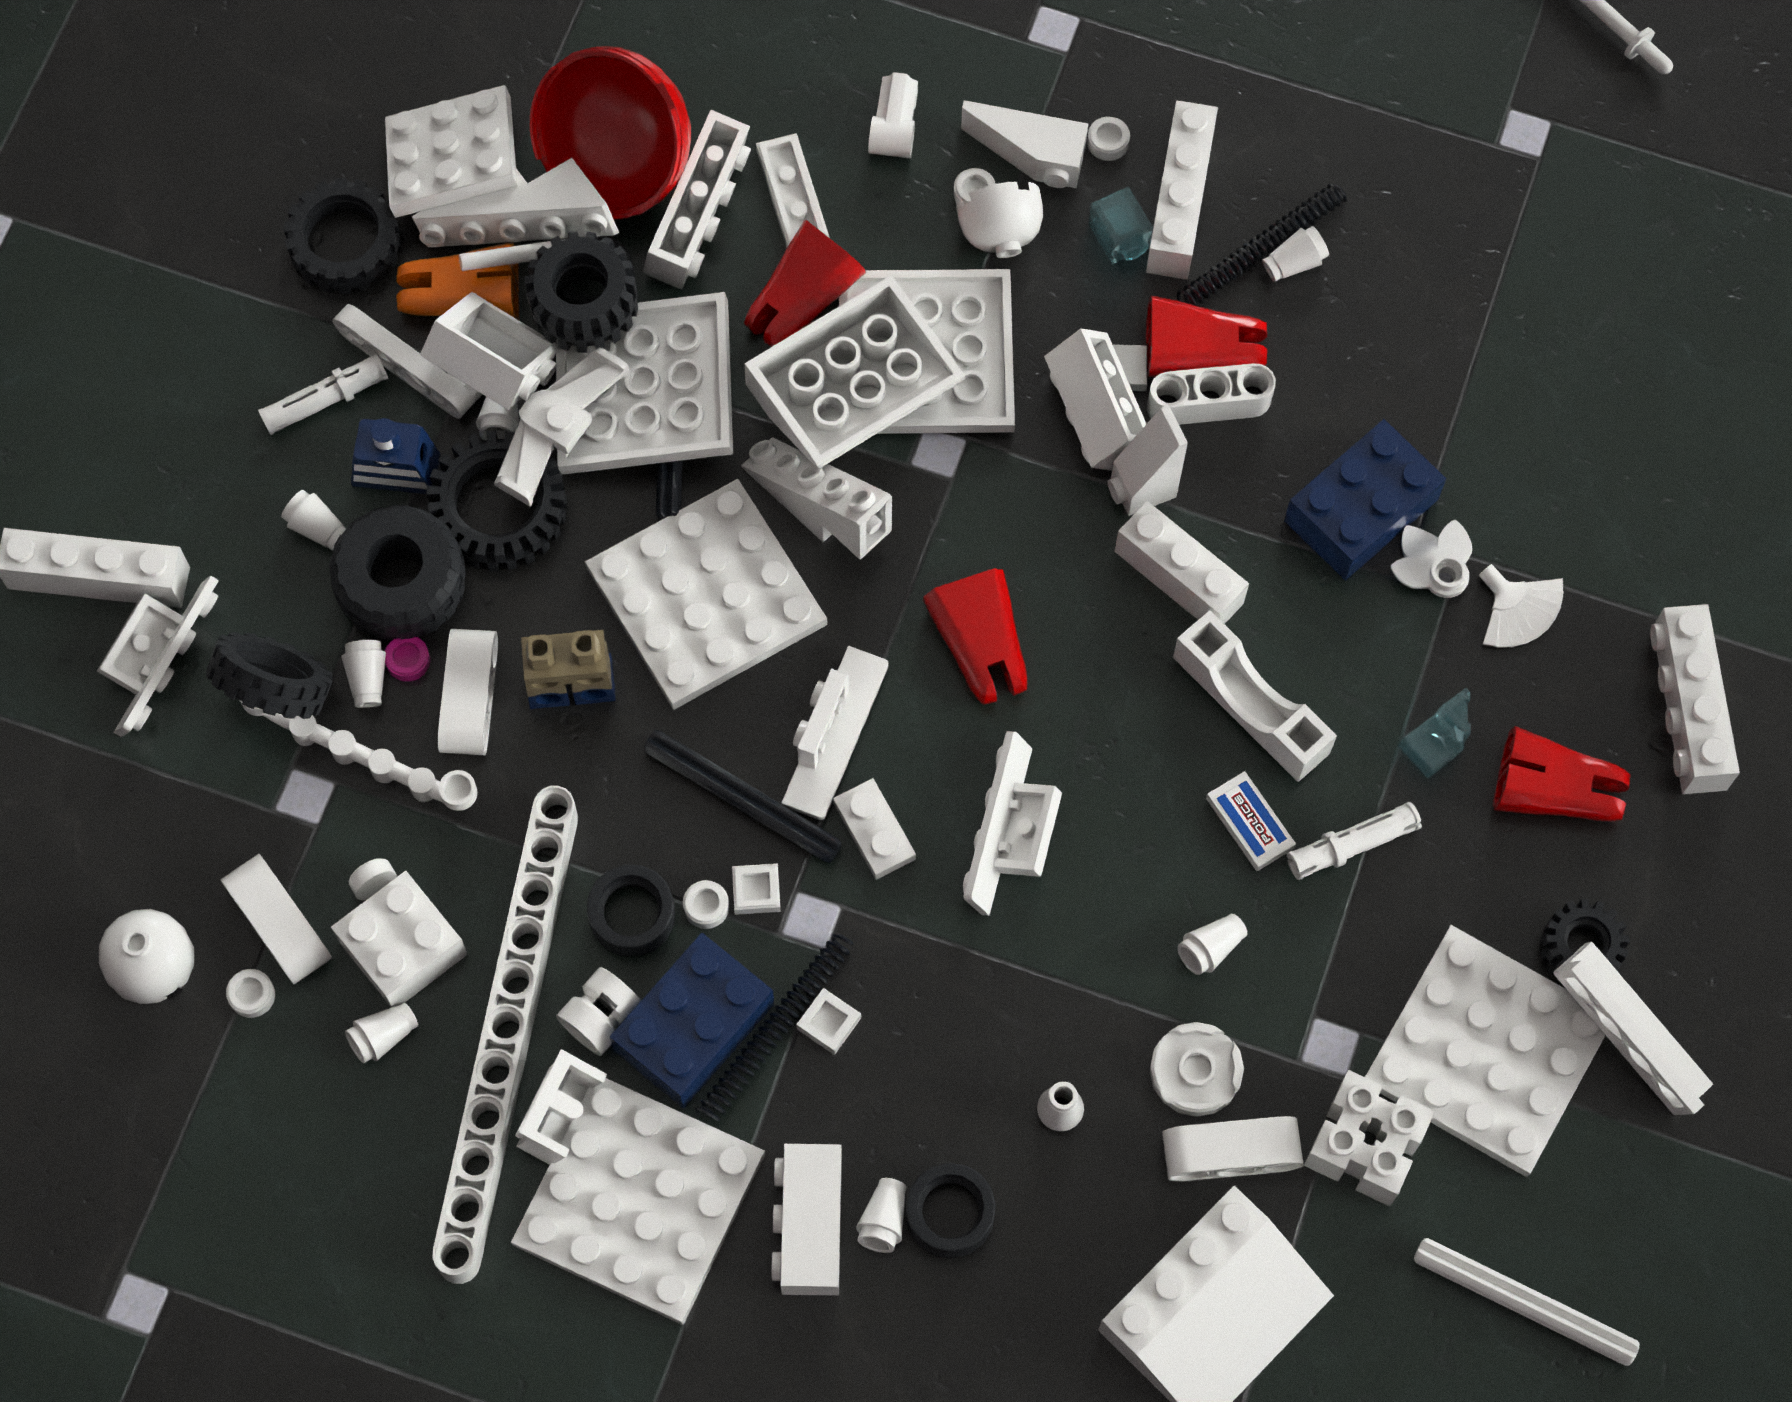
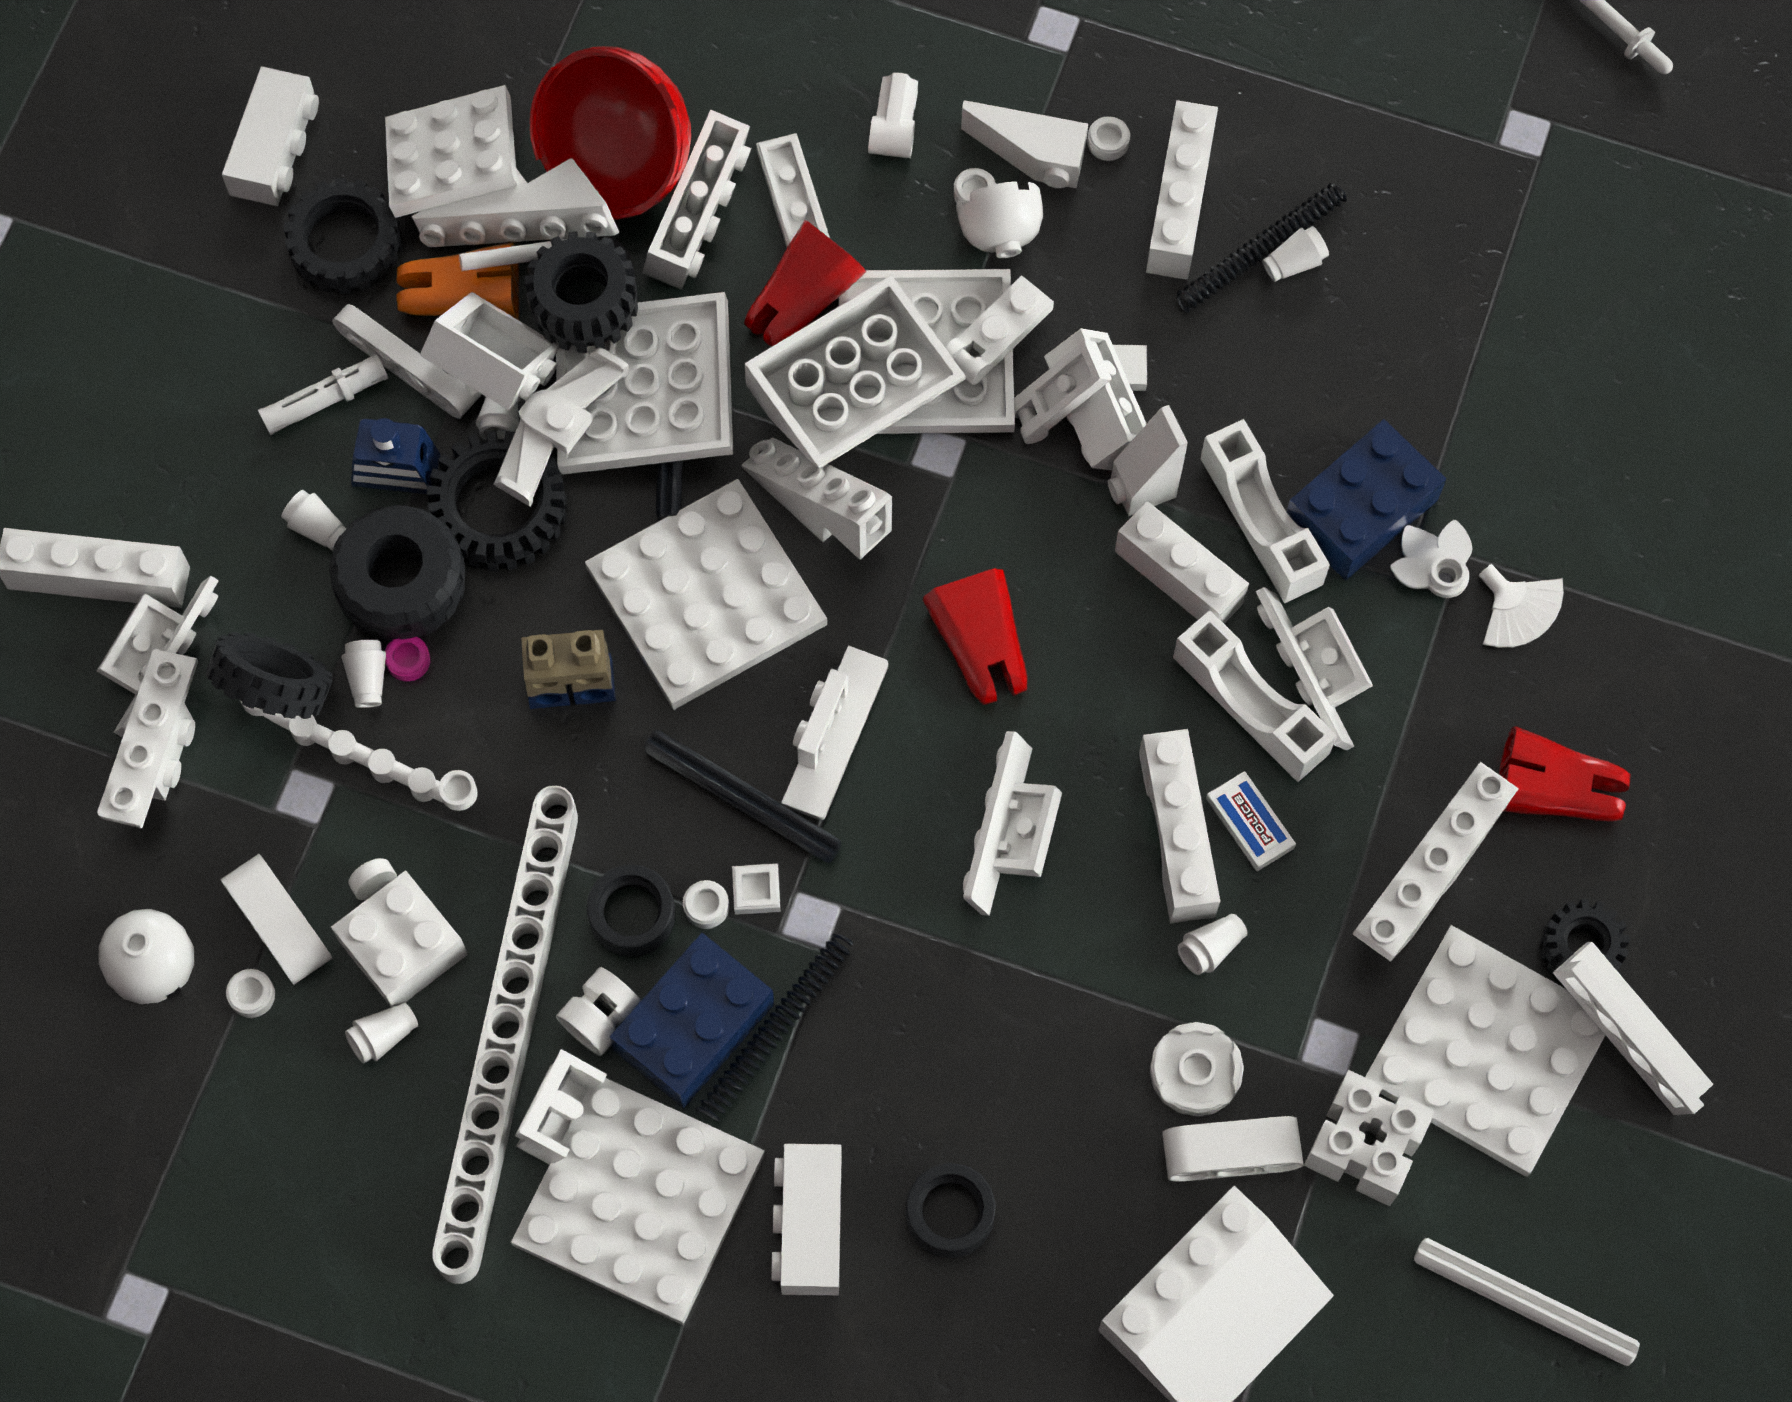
(152, 740): none -> white bracket
(270, 136): none -> white brick
(467, 692): white beam -> none
(828, 1021): white tile -> none
(874, 829): white plate -> none
(883, 1218): white cone -> none
(999, 329): none -> white plate
(1059, 1116): white cone -> none
(1060, 391): none -> white plate
(1120, 226): clear light blue brick -> none
(1181, 824): none -> white arch
(1197, 337): red piece -> none
(1224, 380): white beam -> none
(1282, 546): none -> white arch
(1321, 658): none -> white bracket
(1338, 847): white pin -> none
(1435, 862): none -> white slope
(1440, 737): clear light blue slope -> none
(1694, 699): white brick -> none

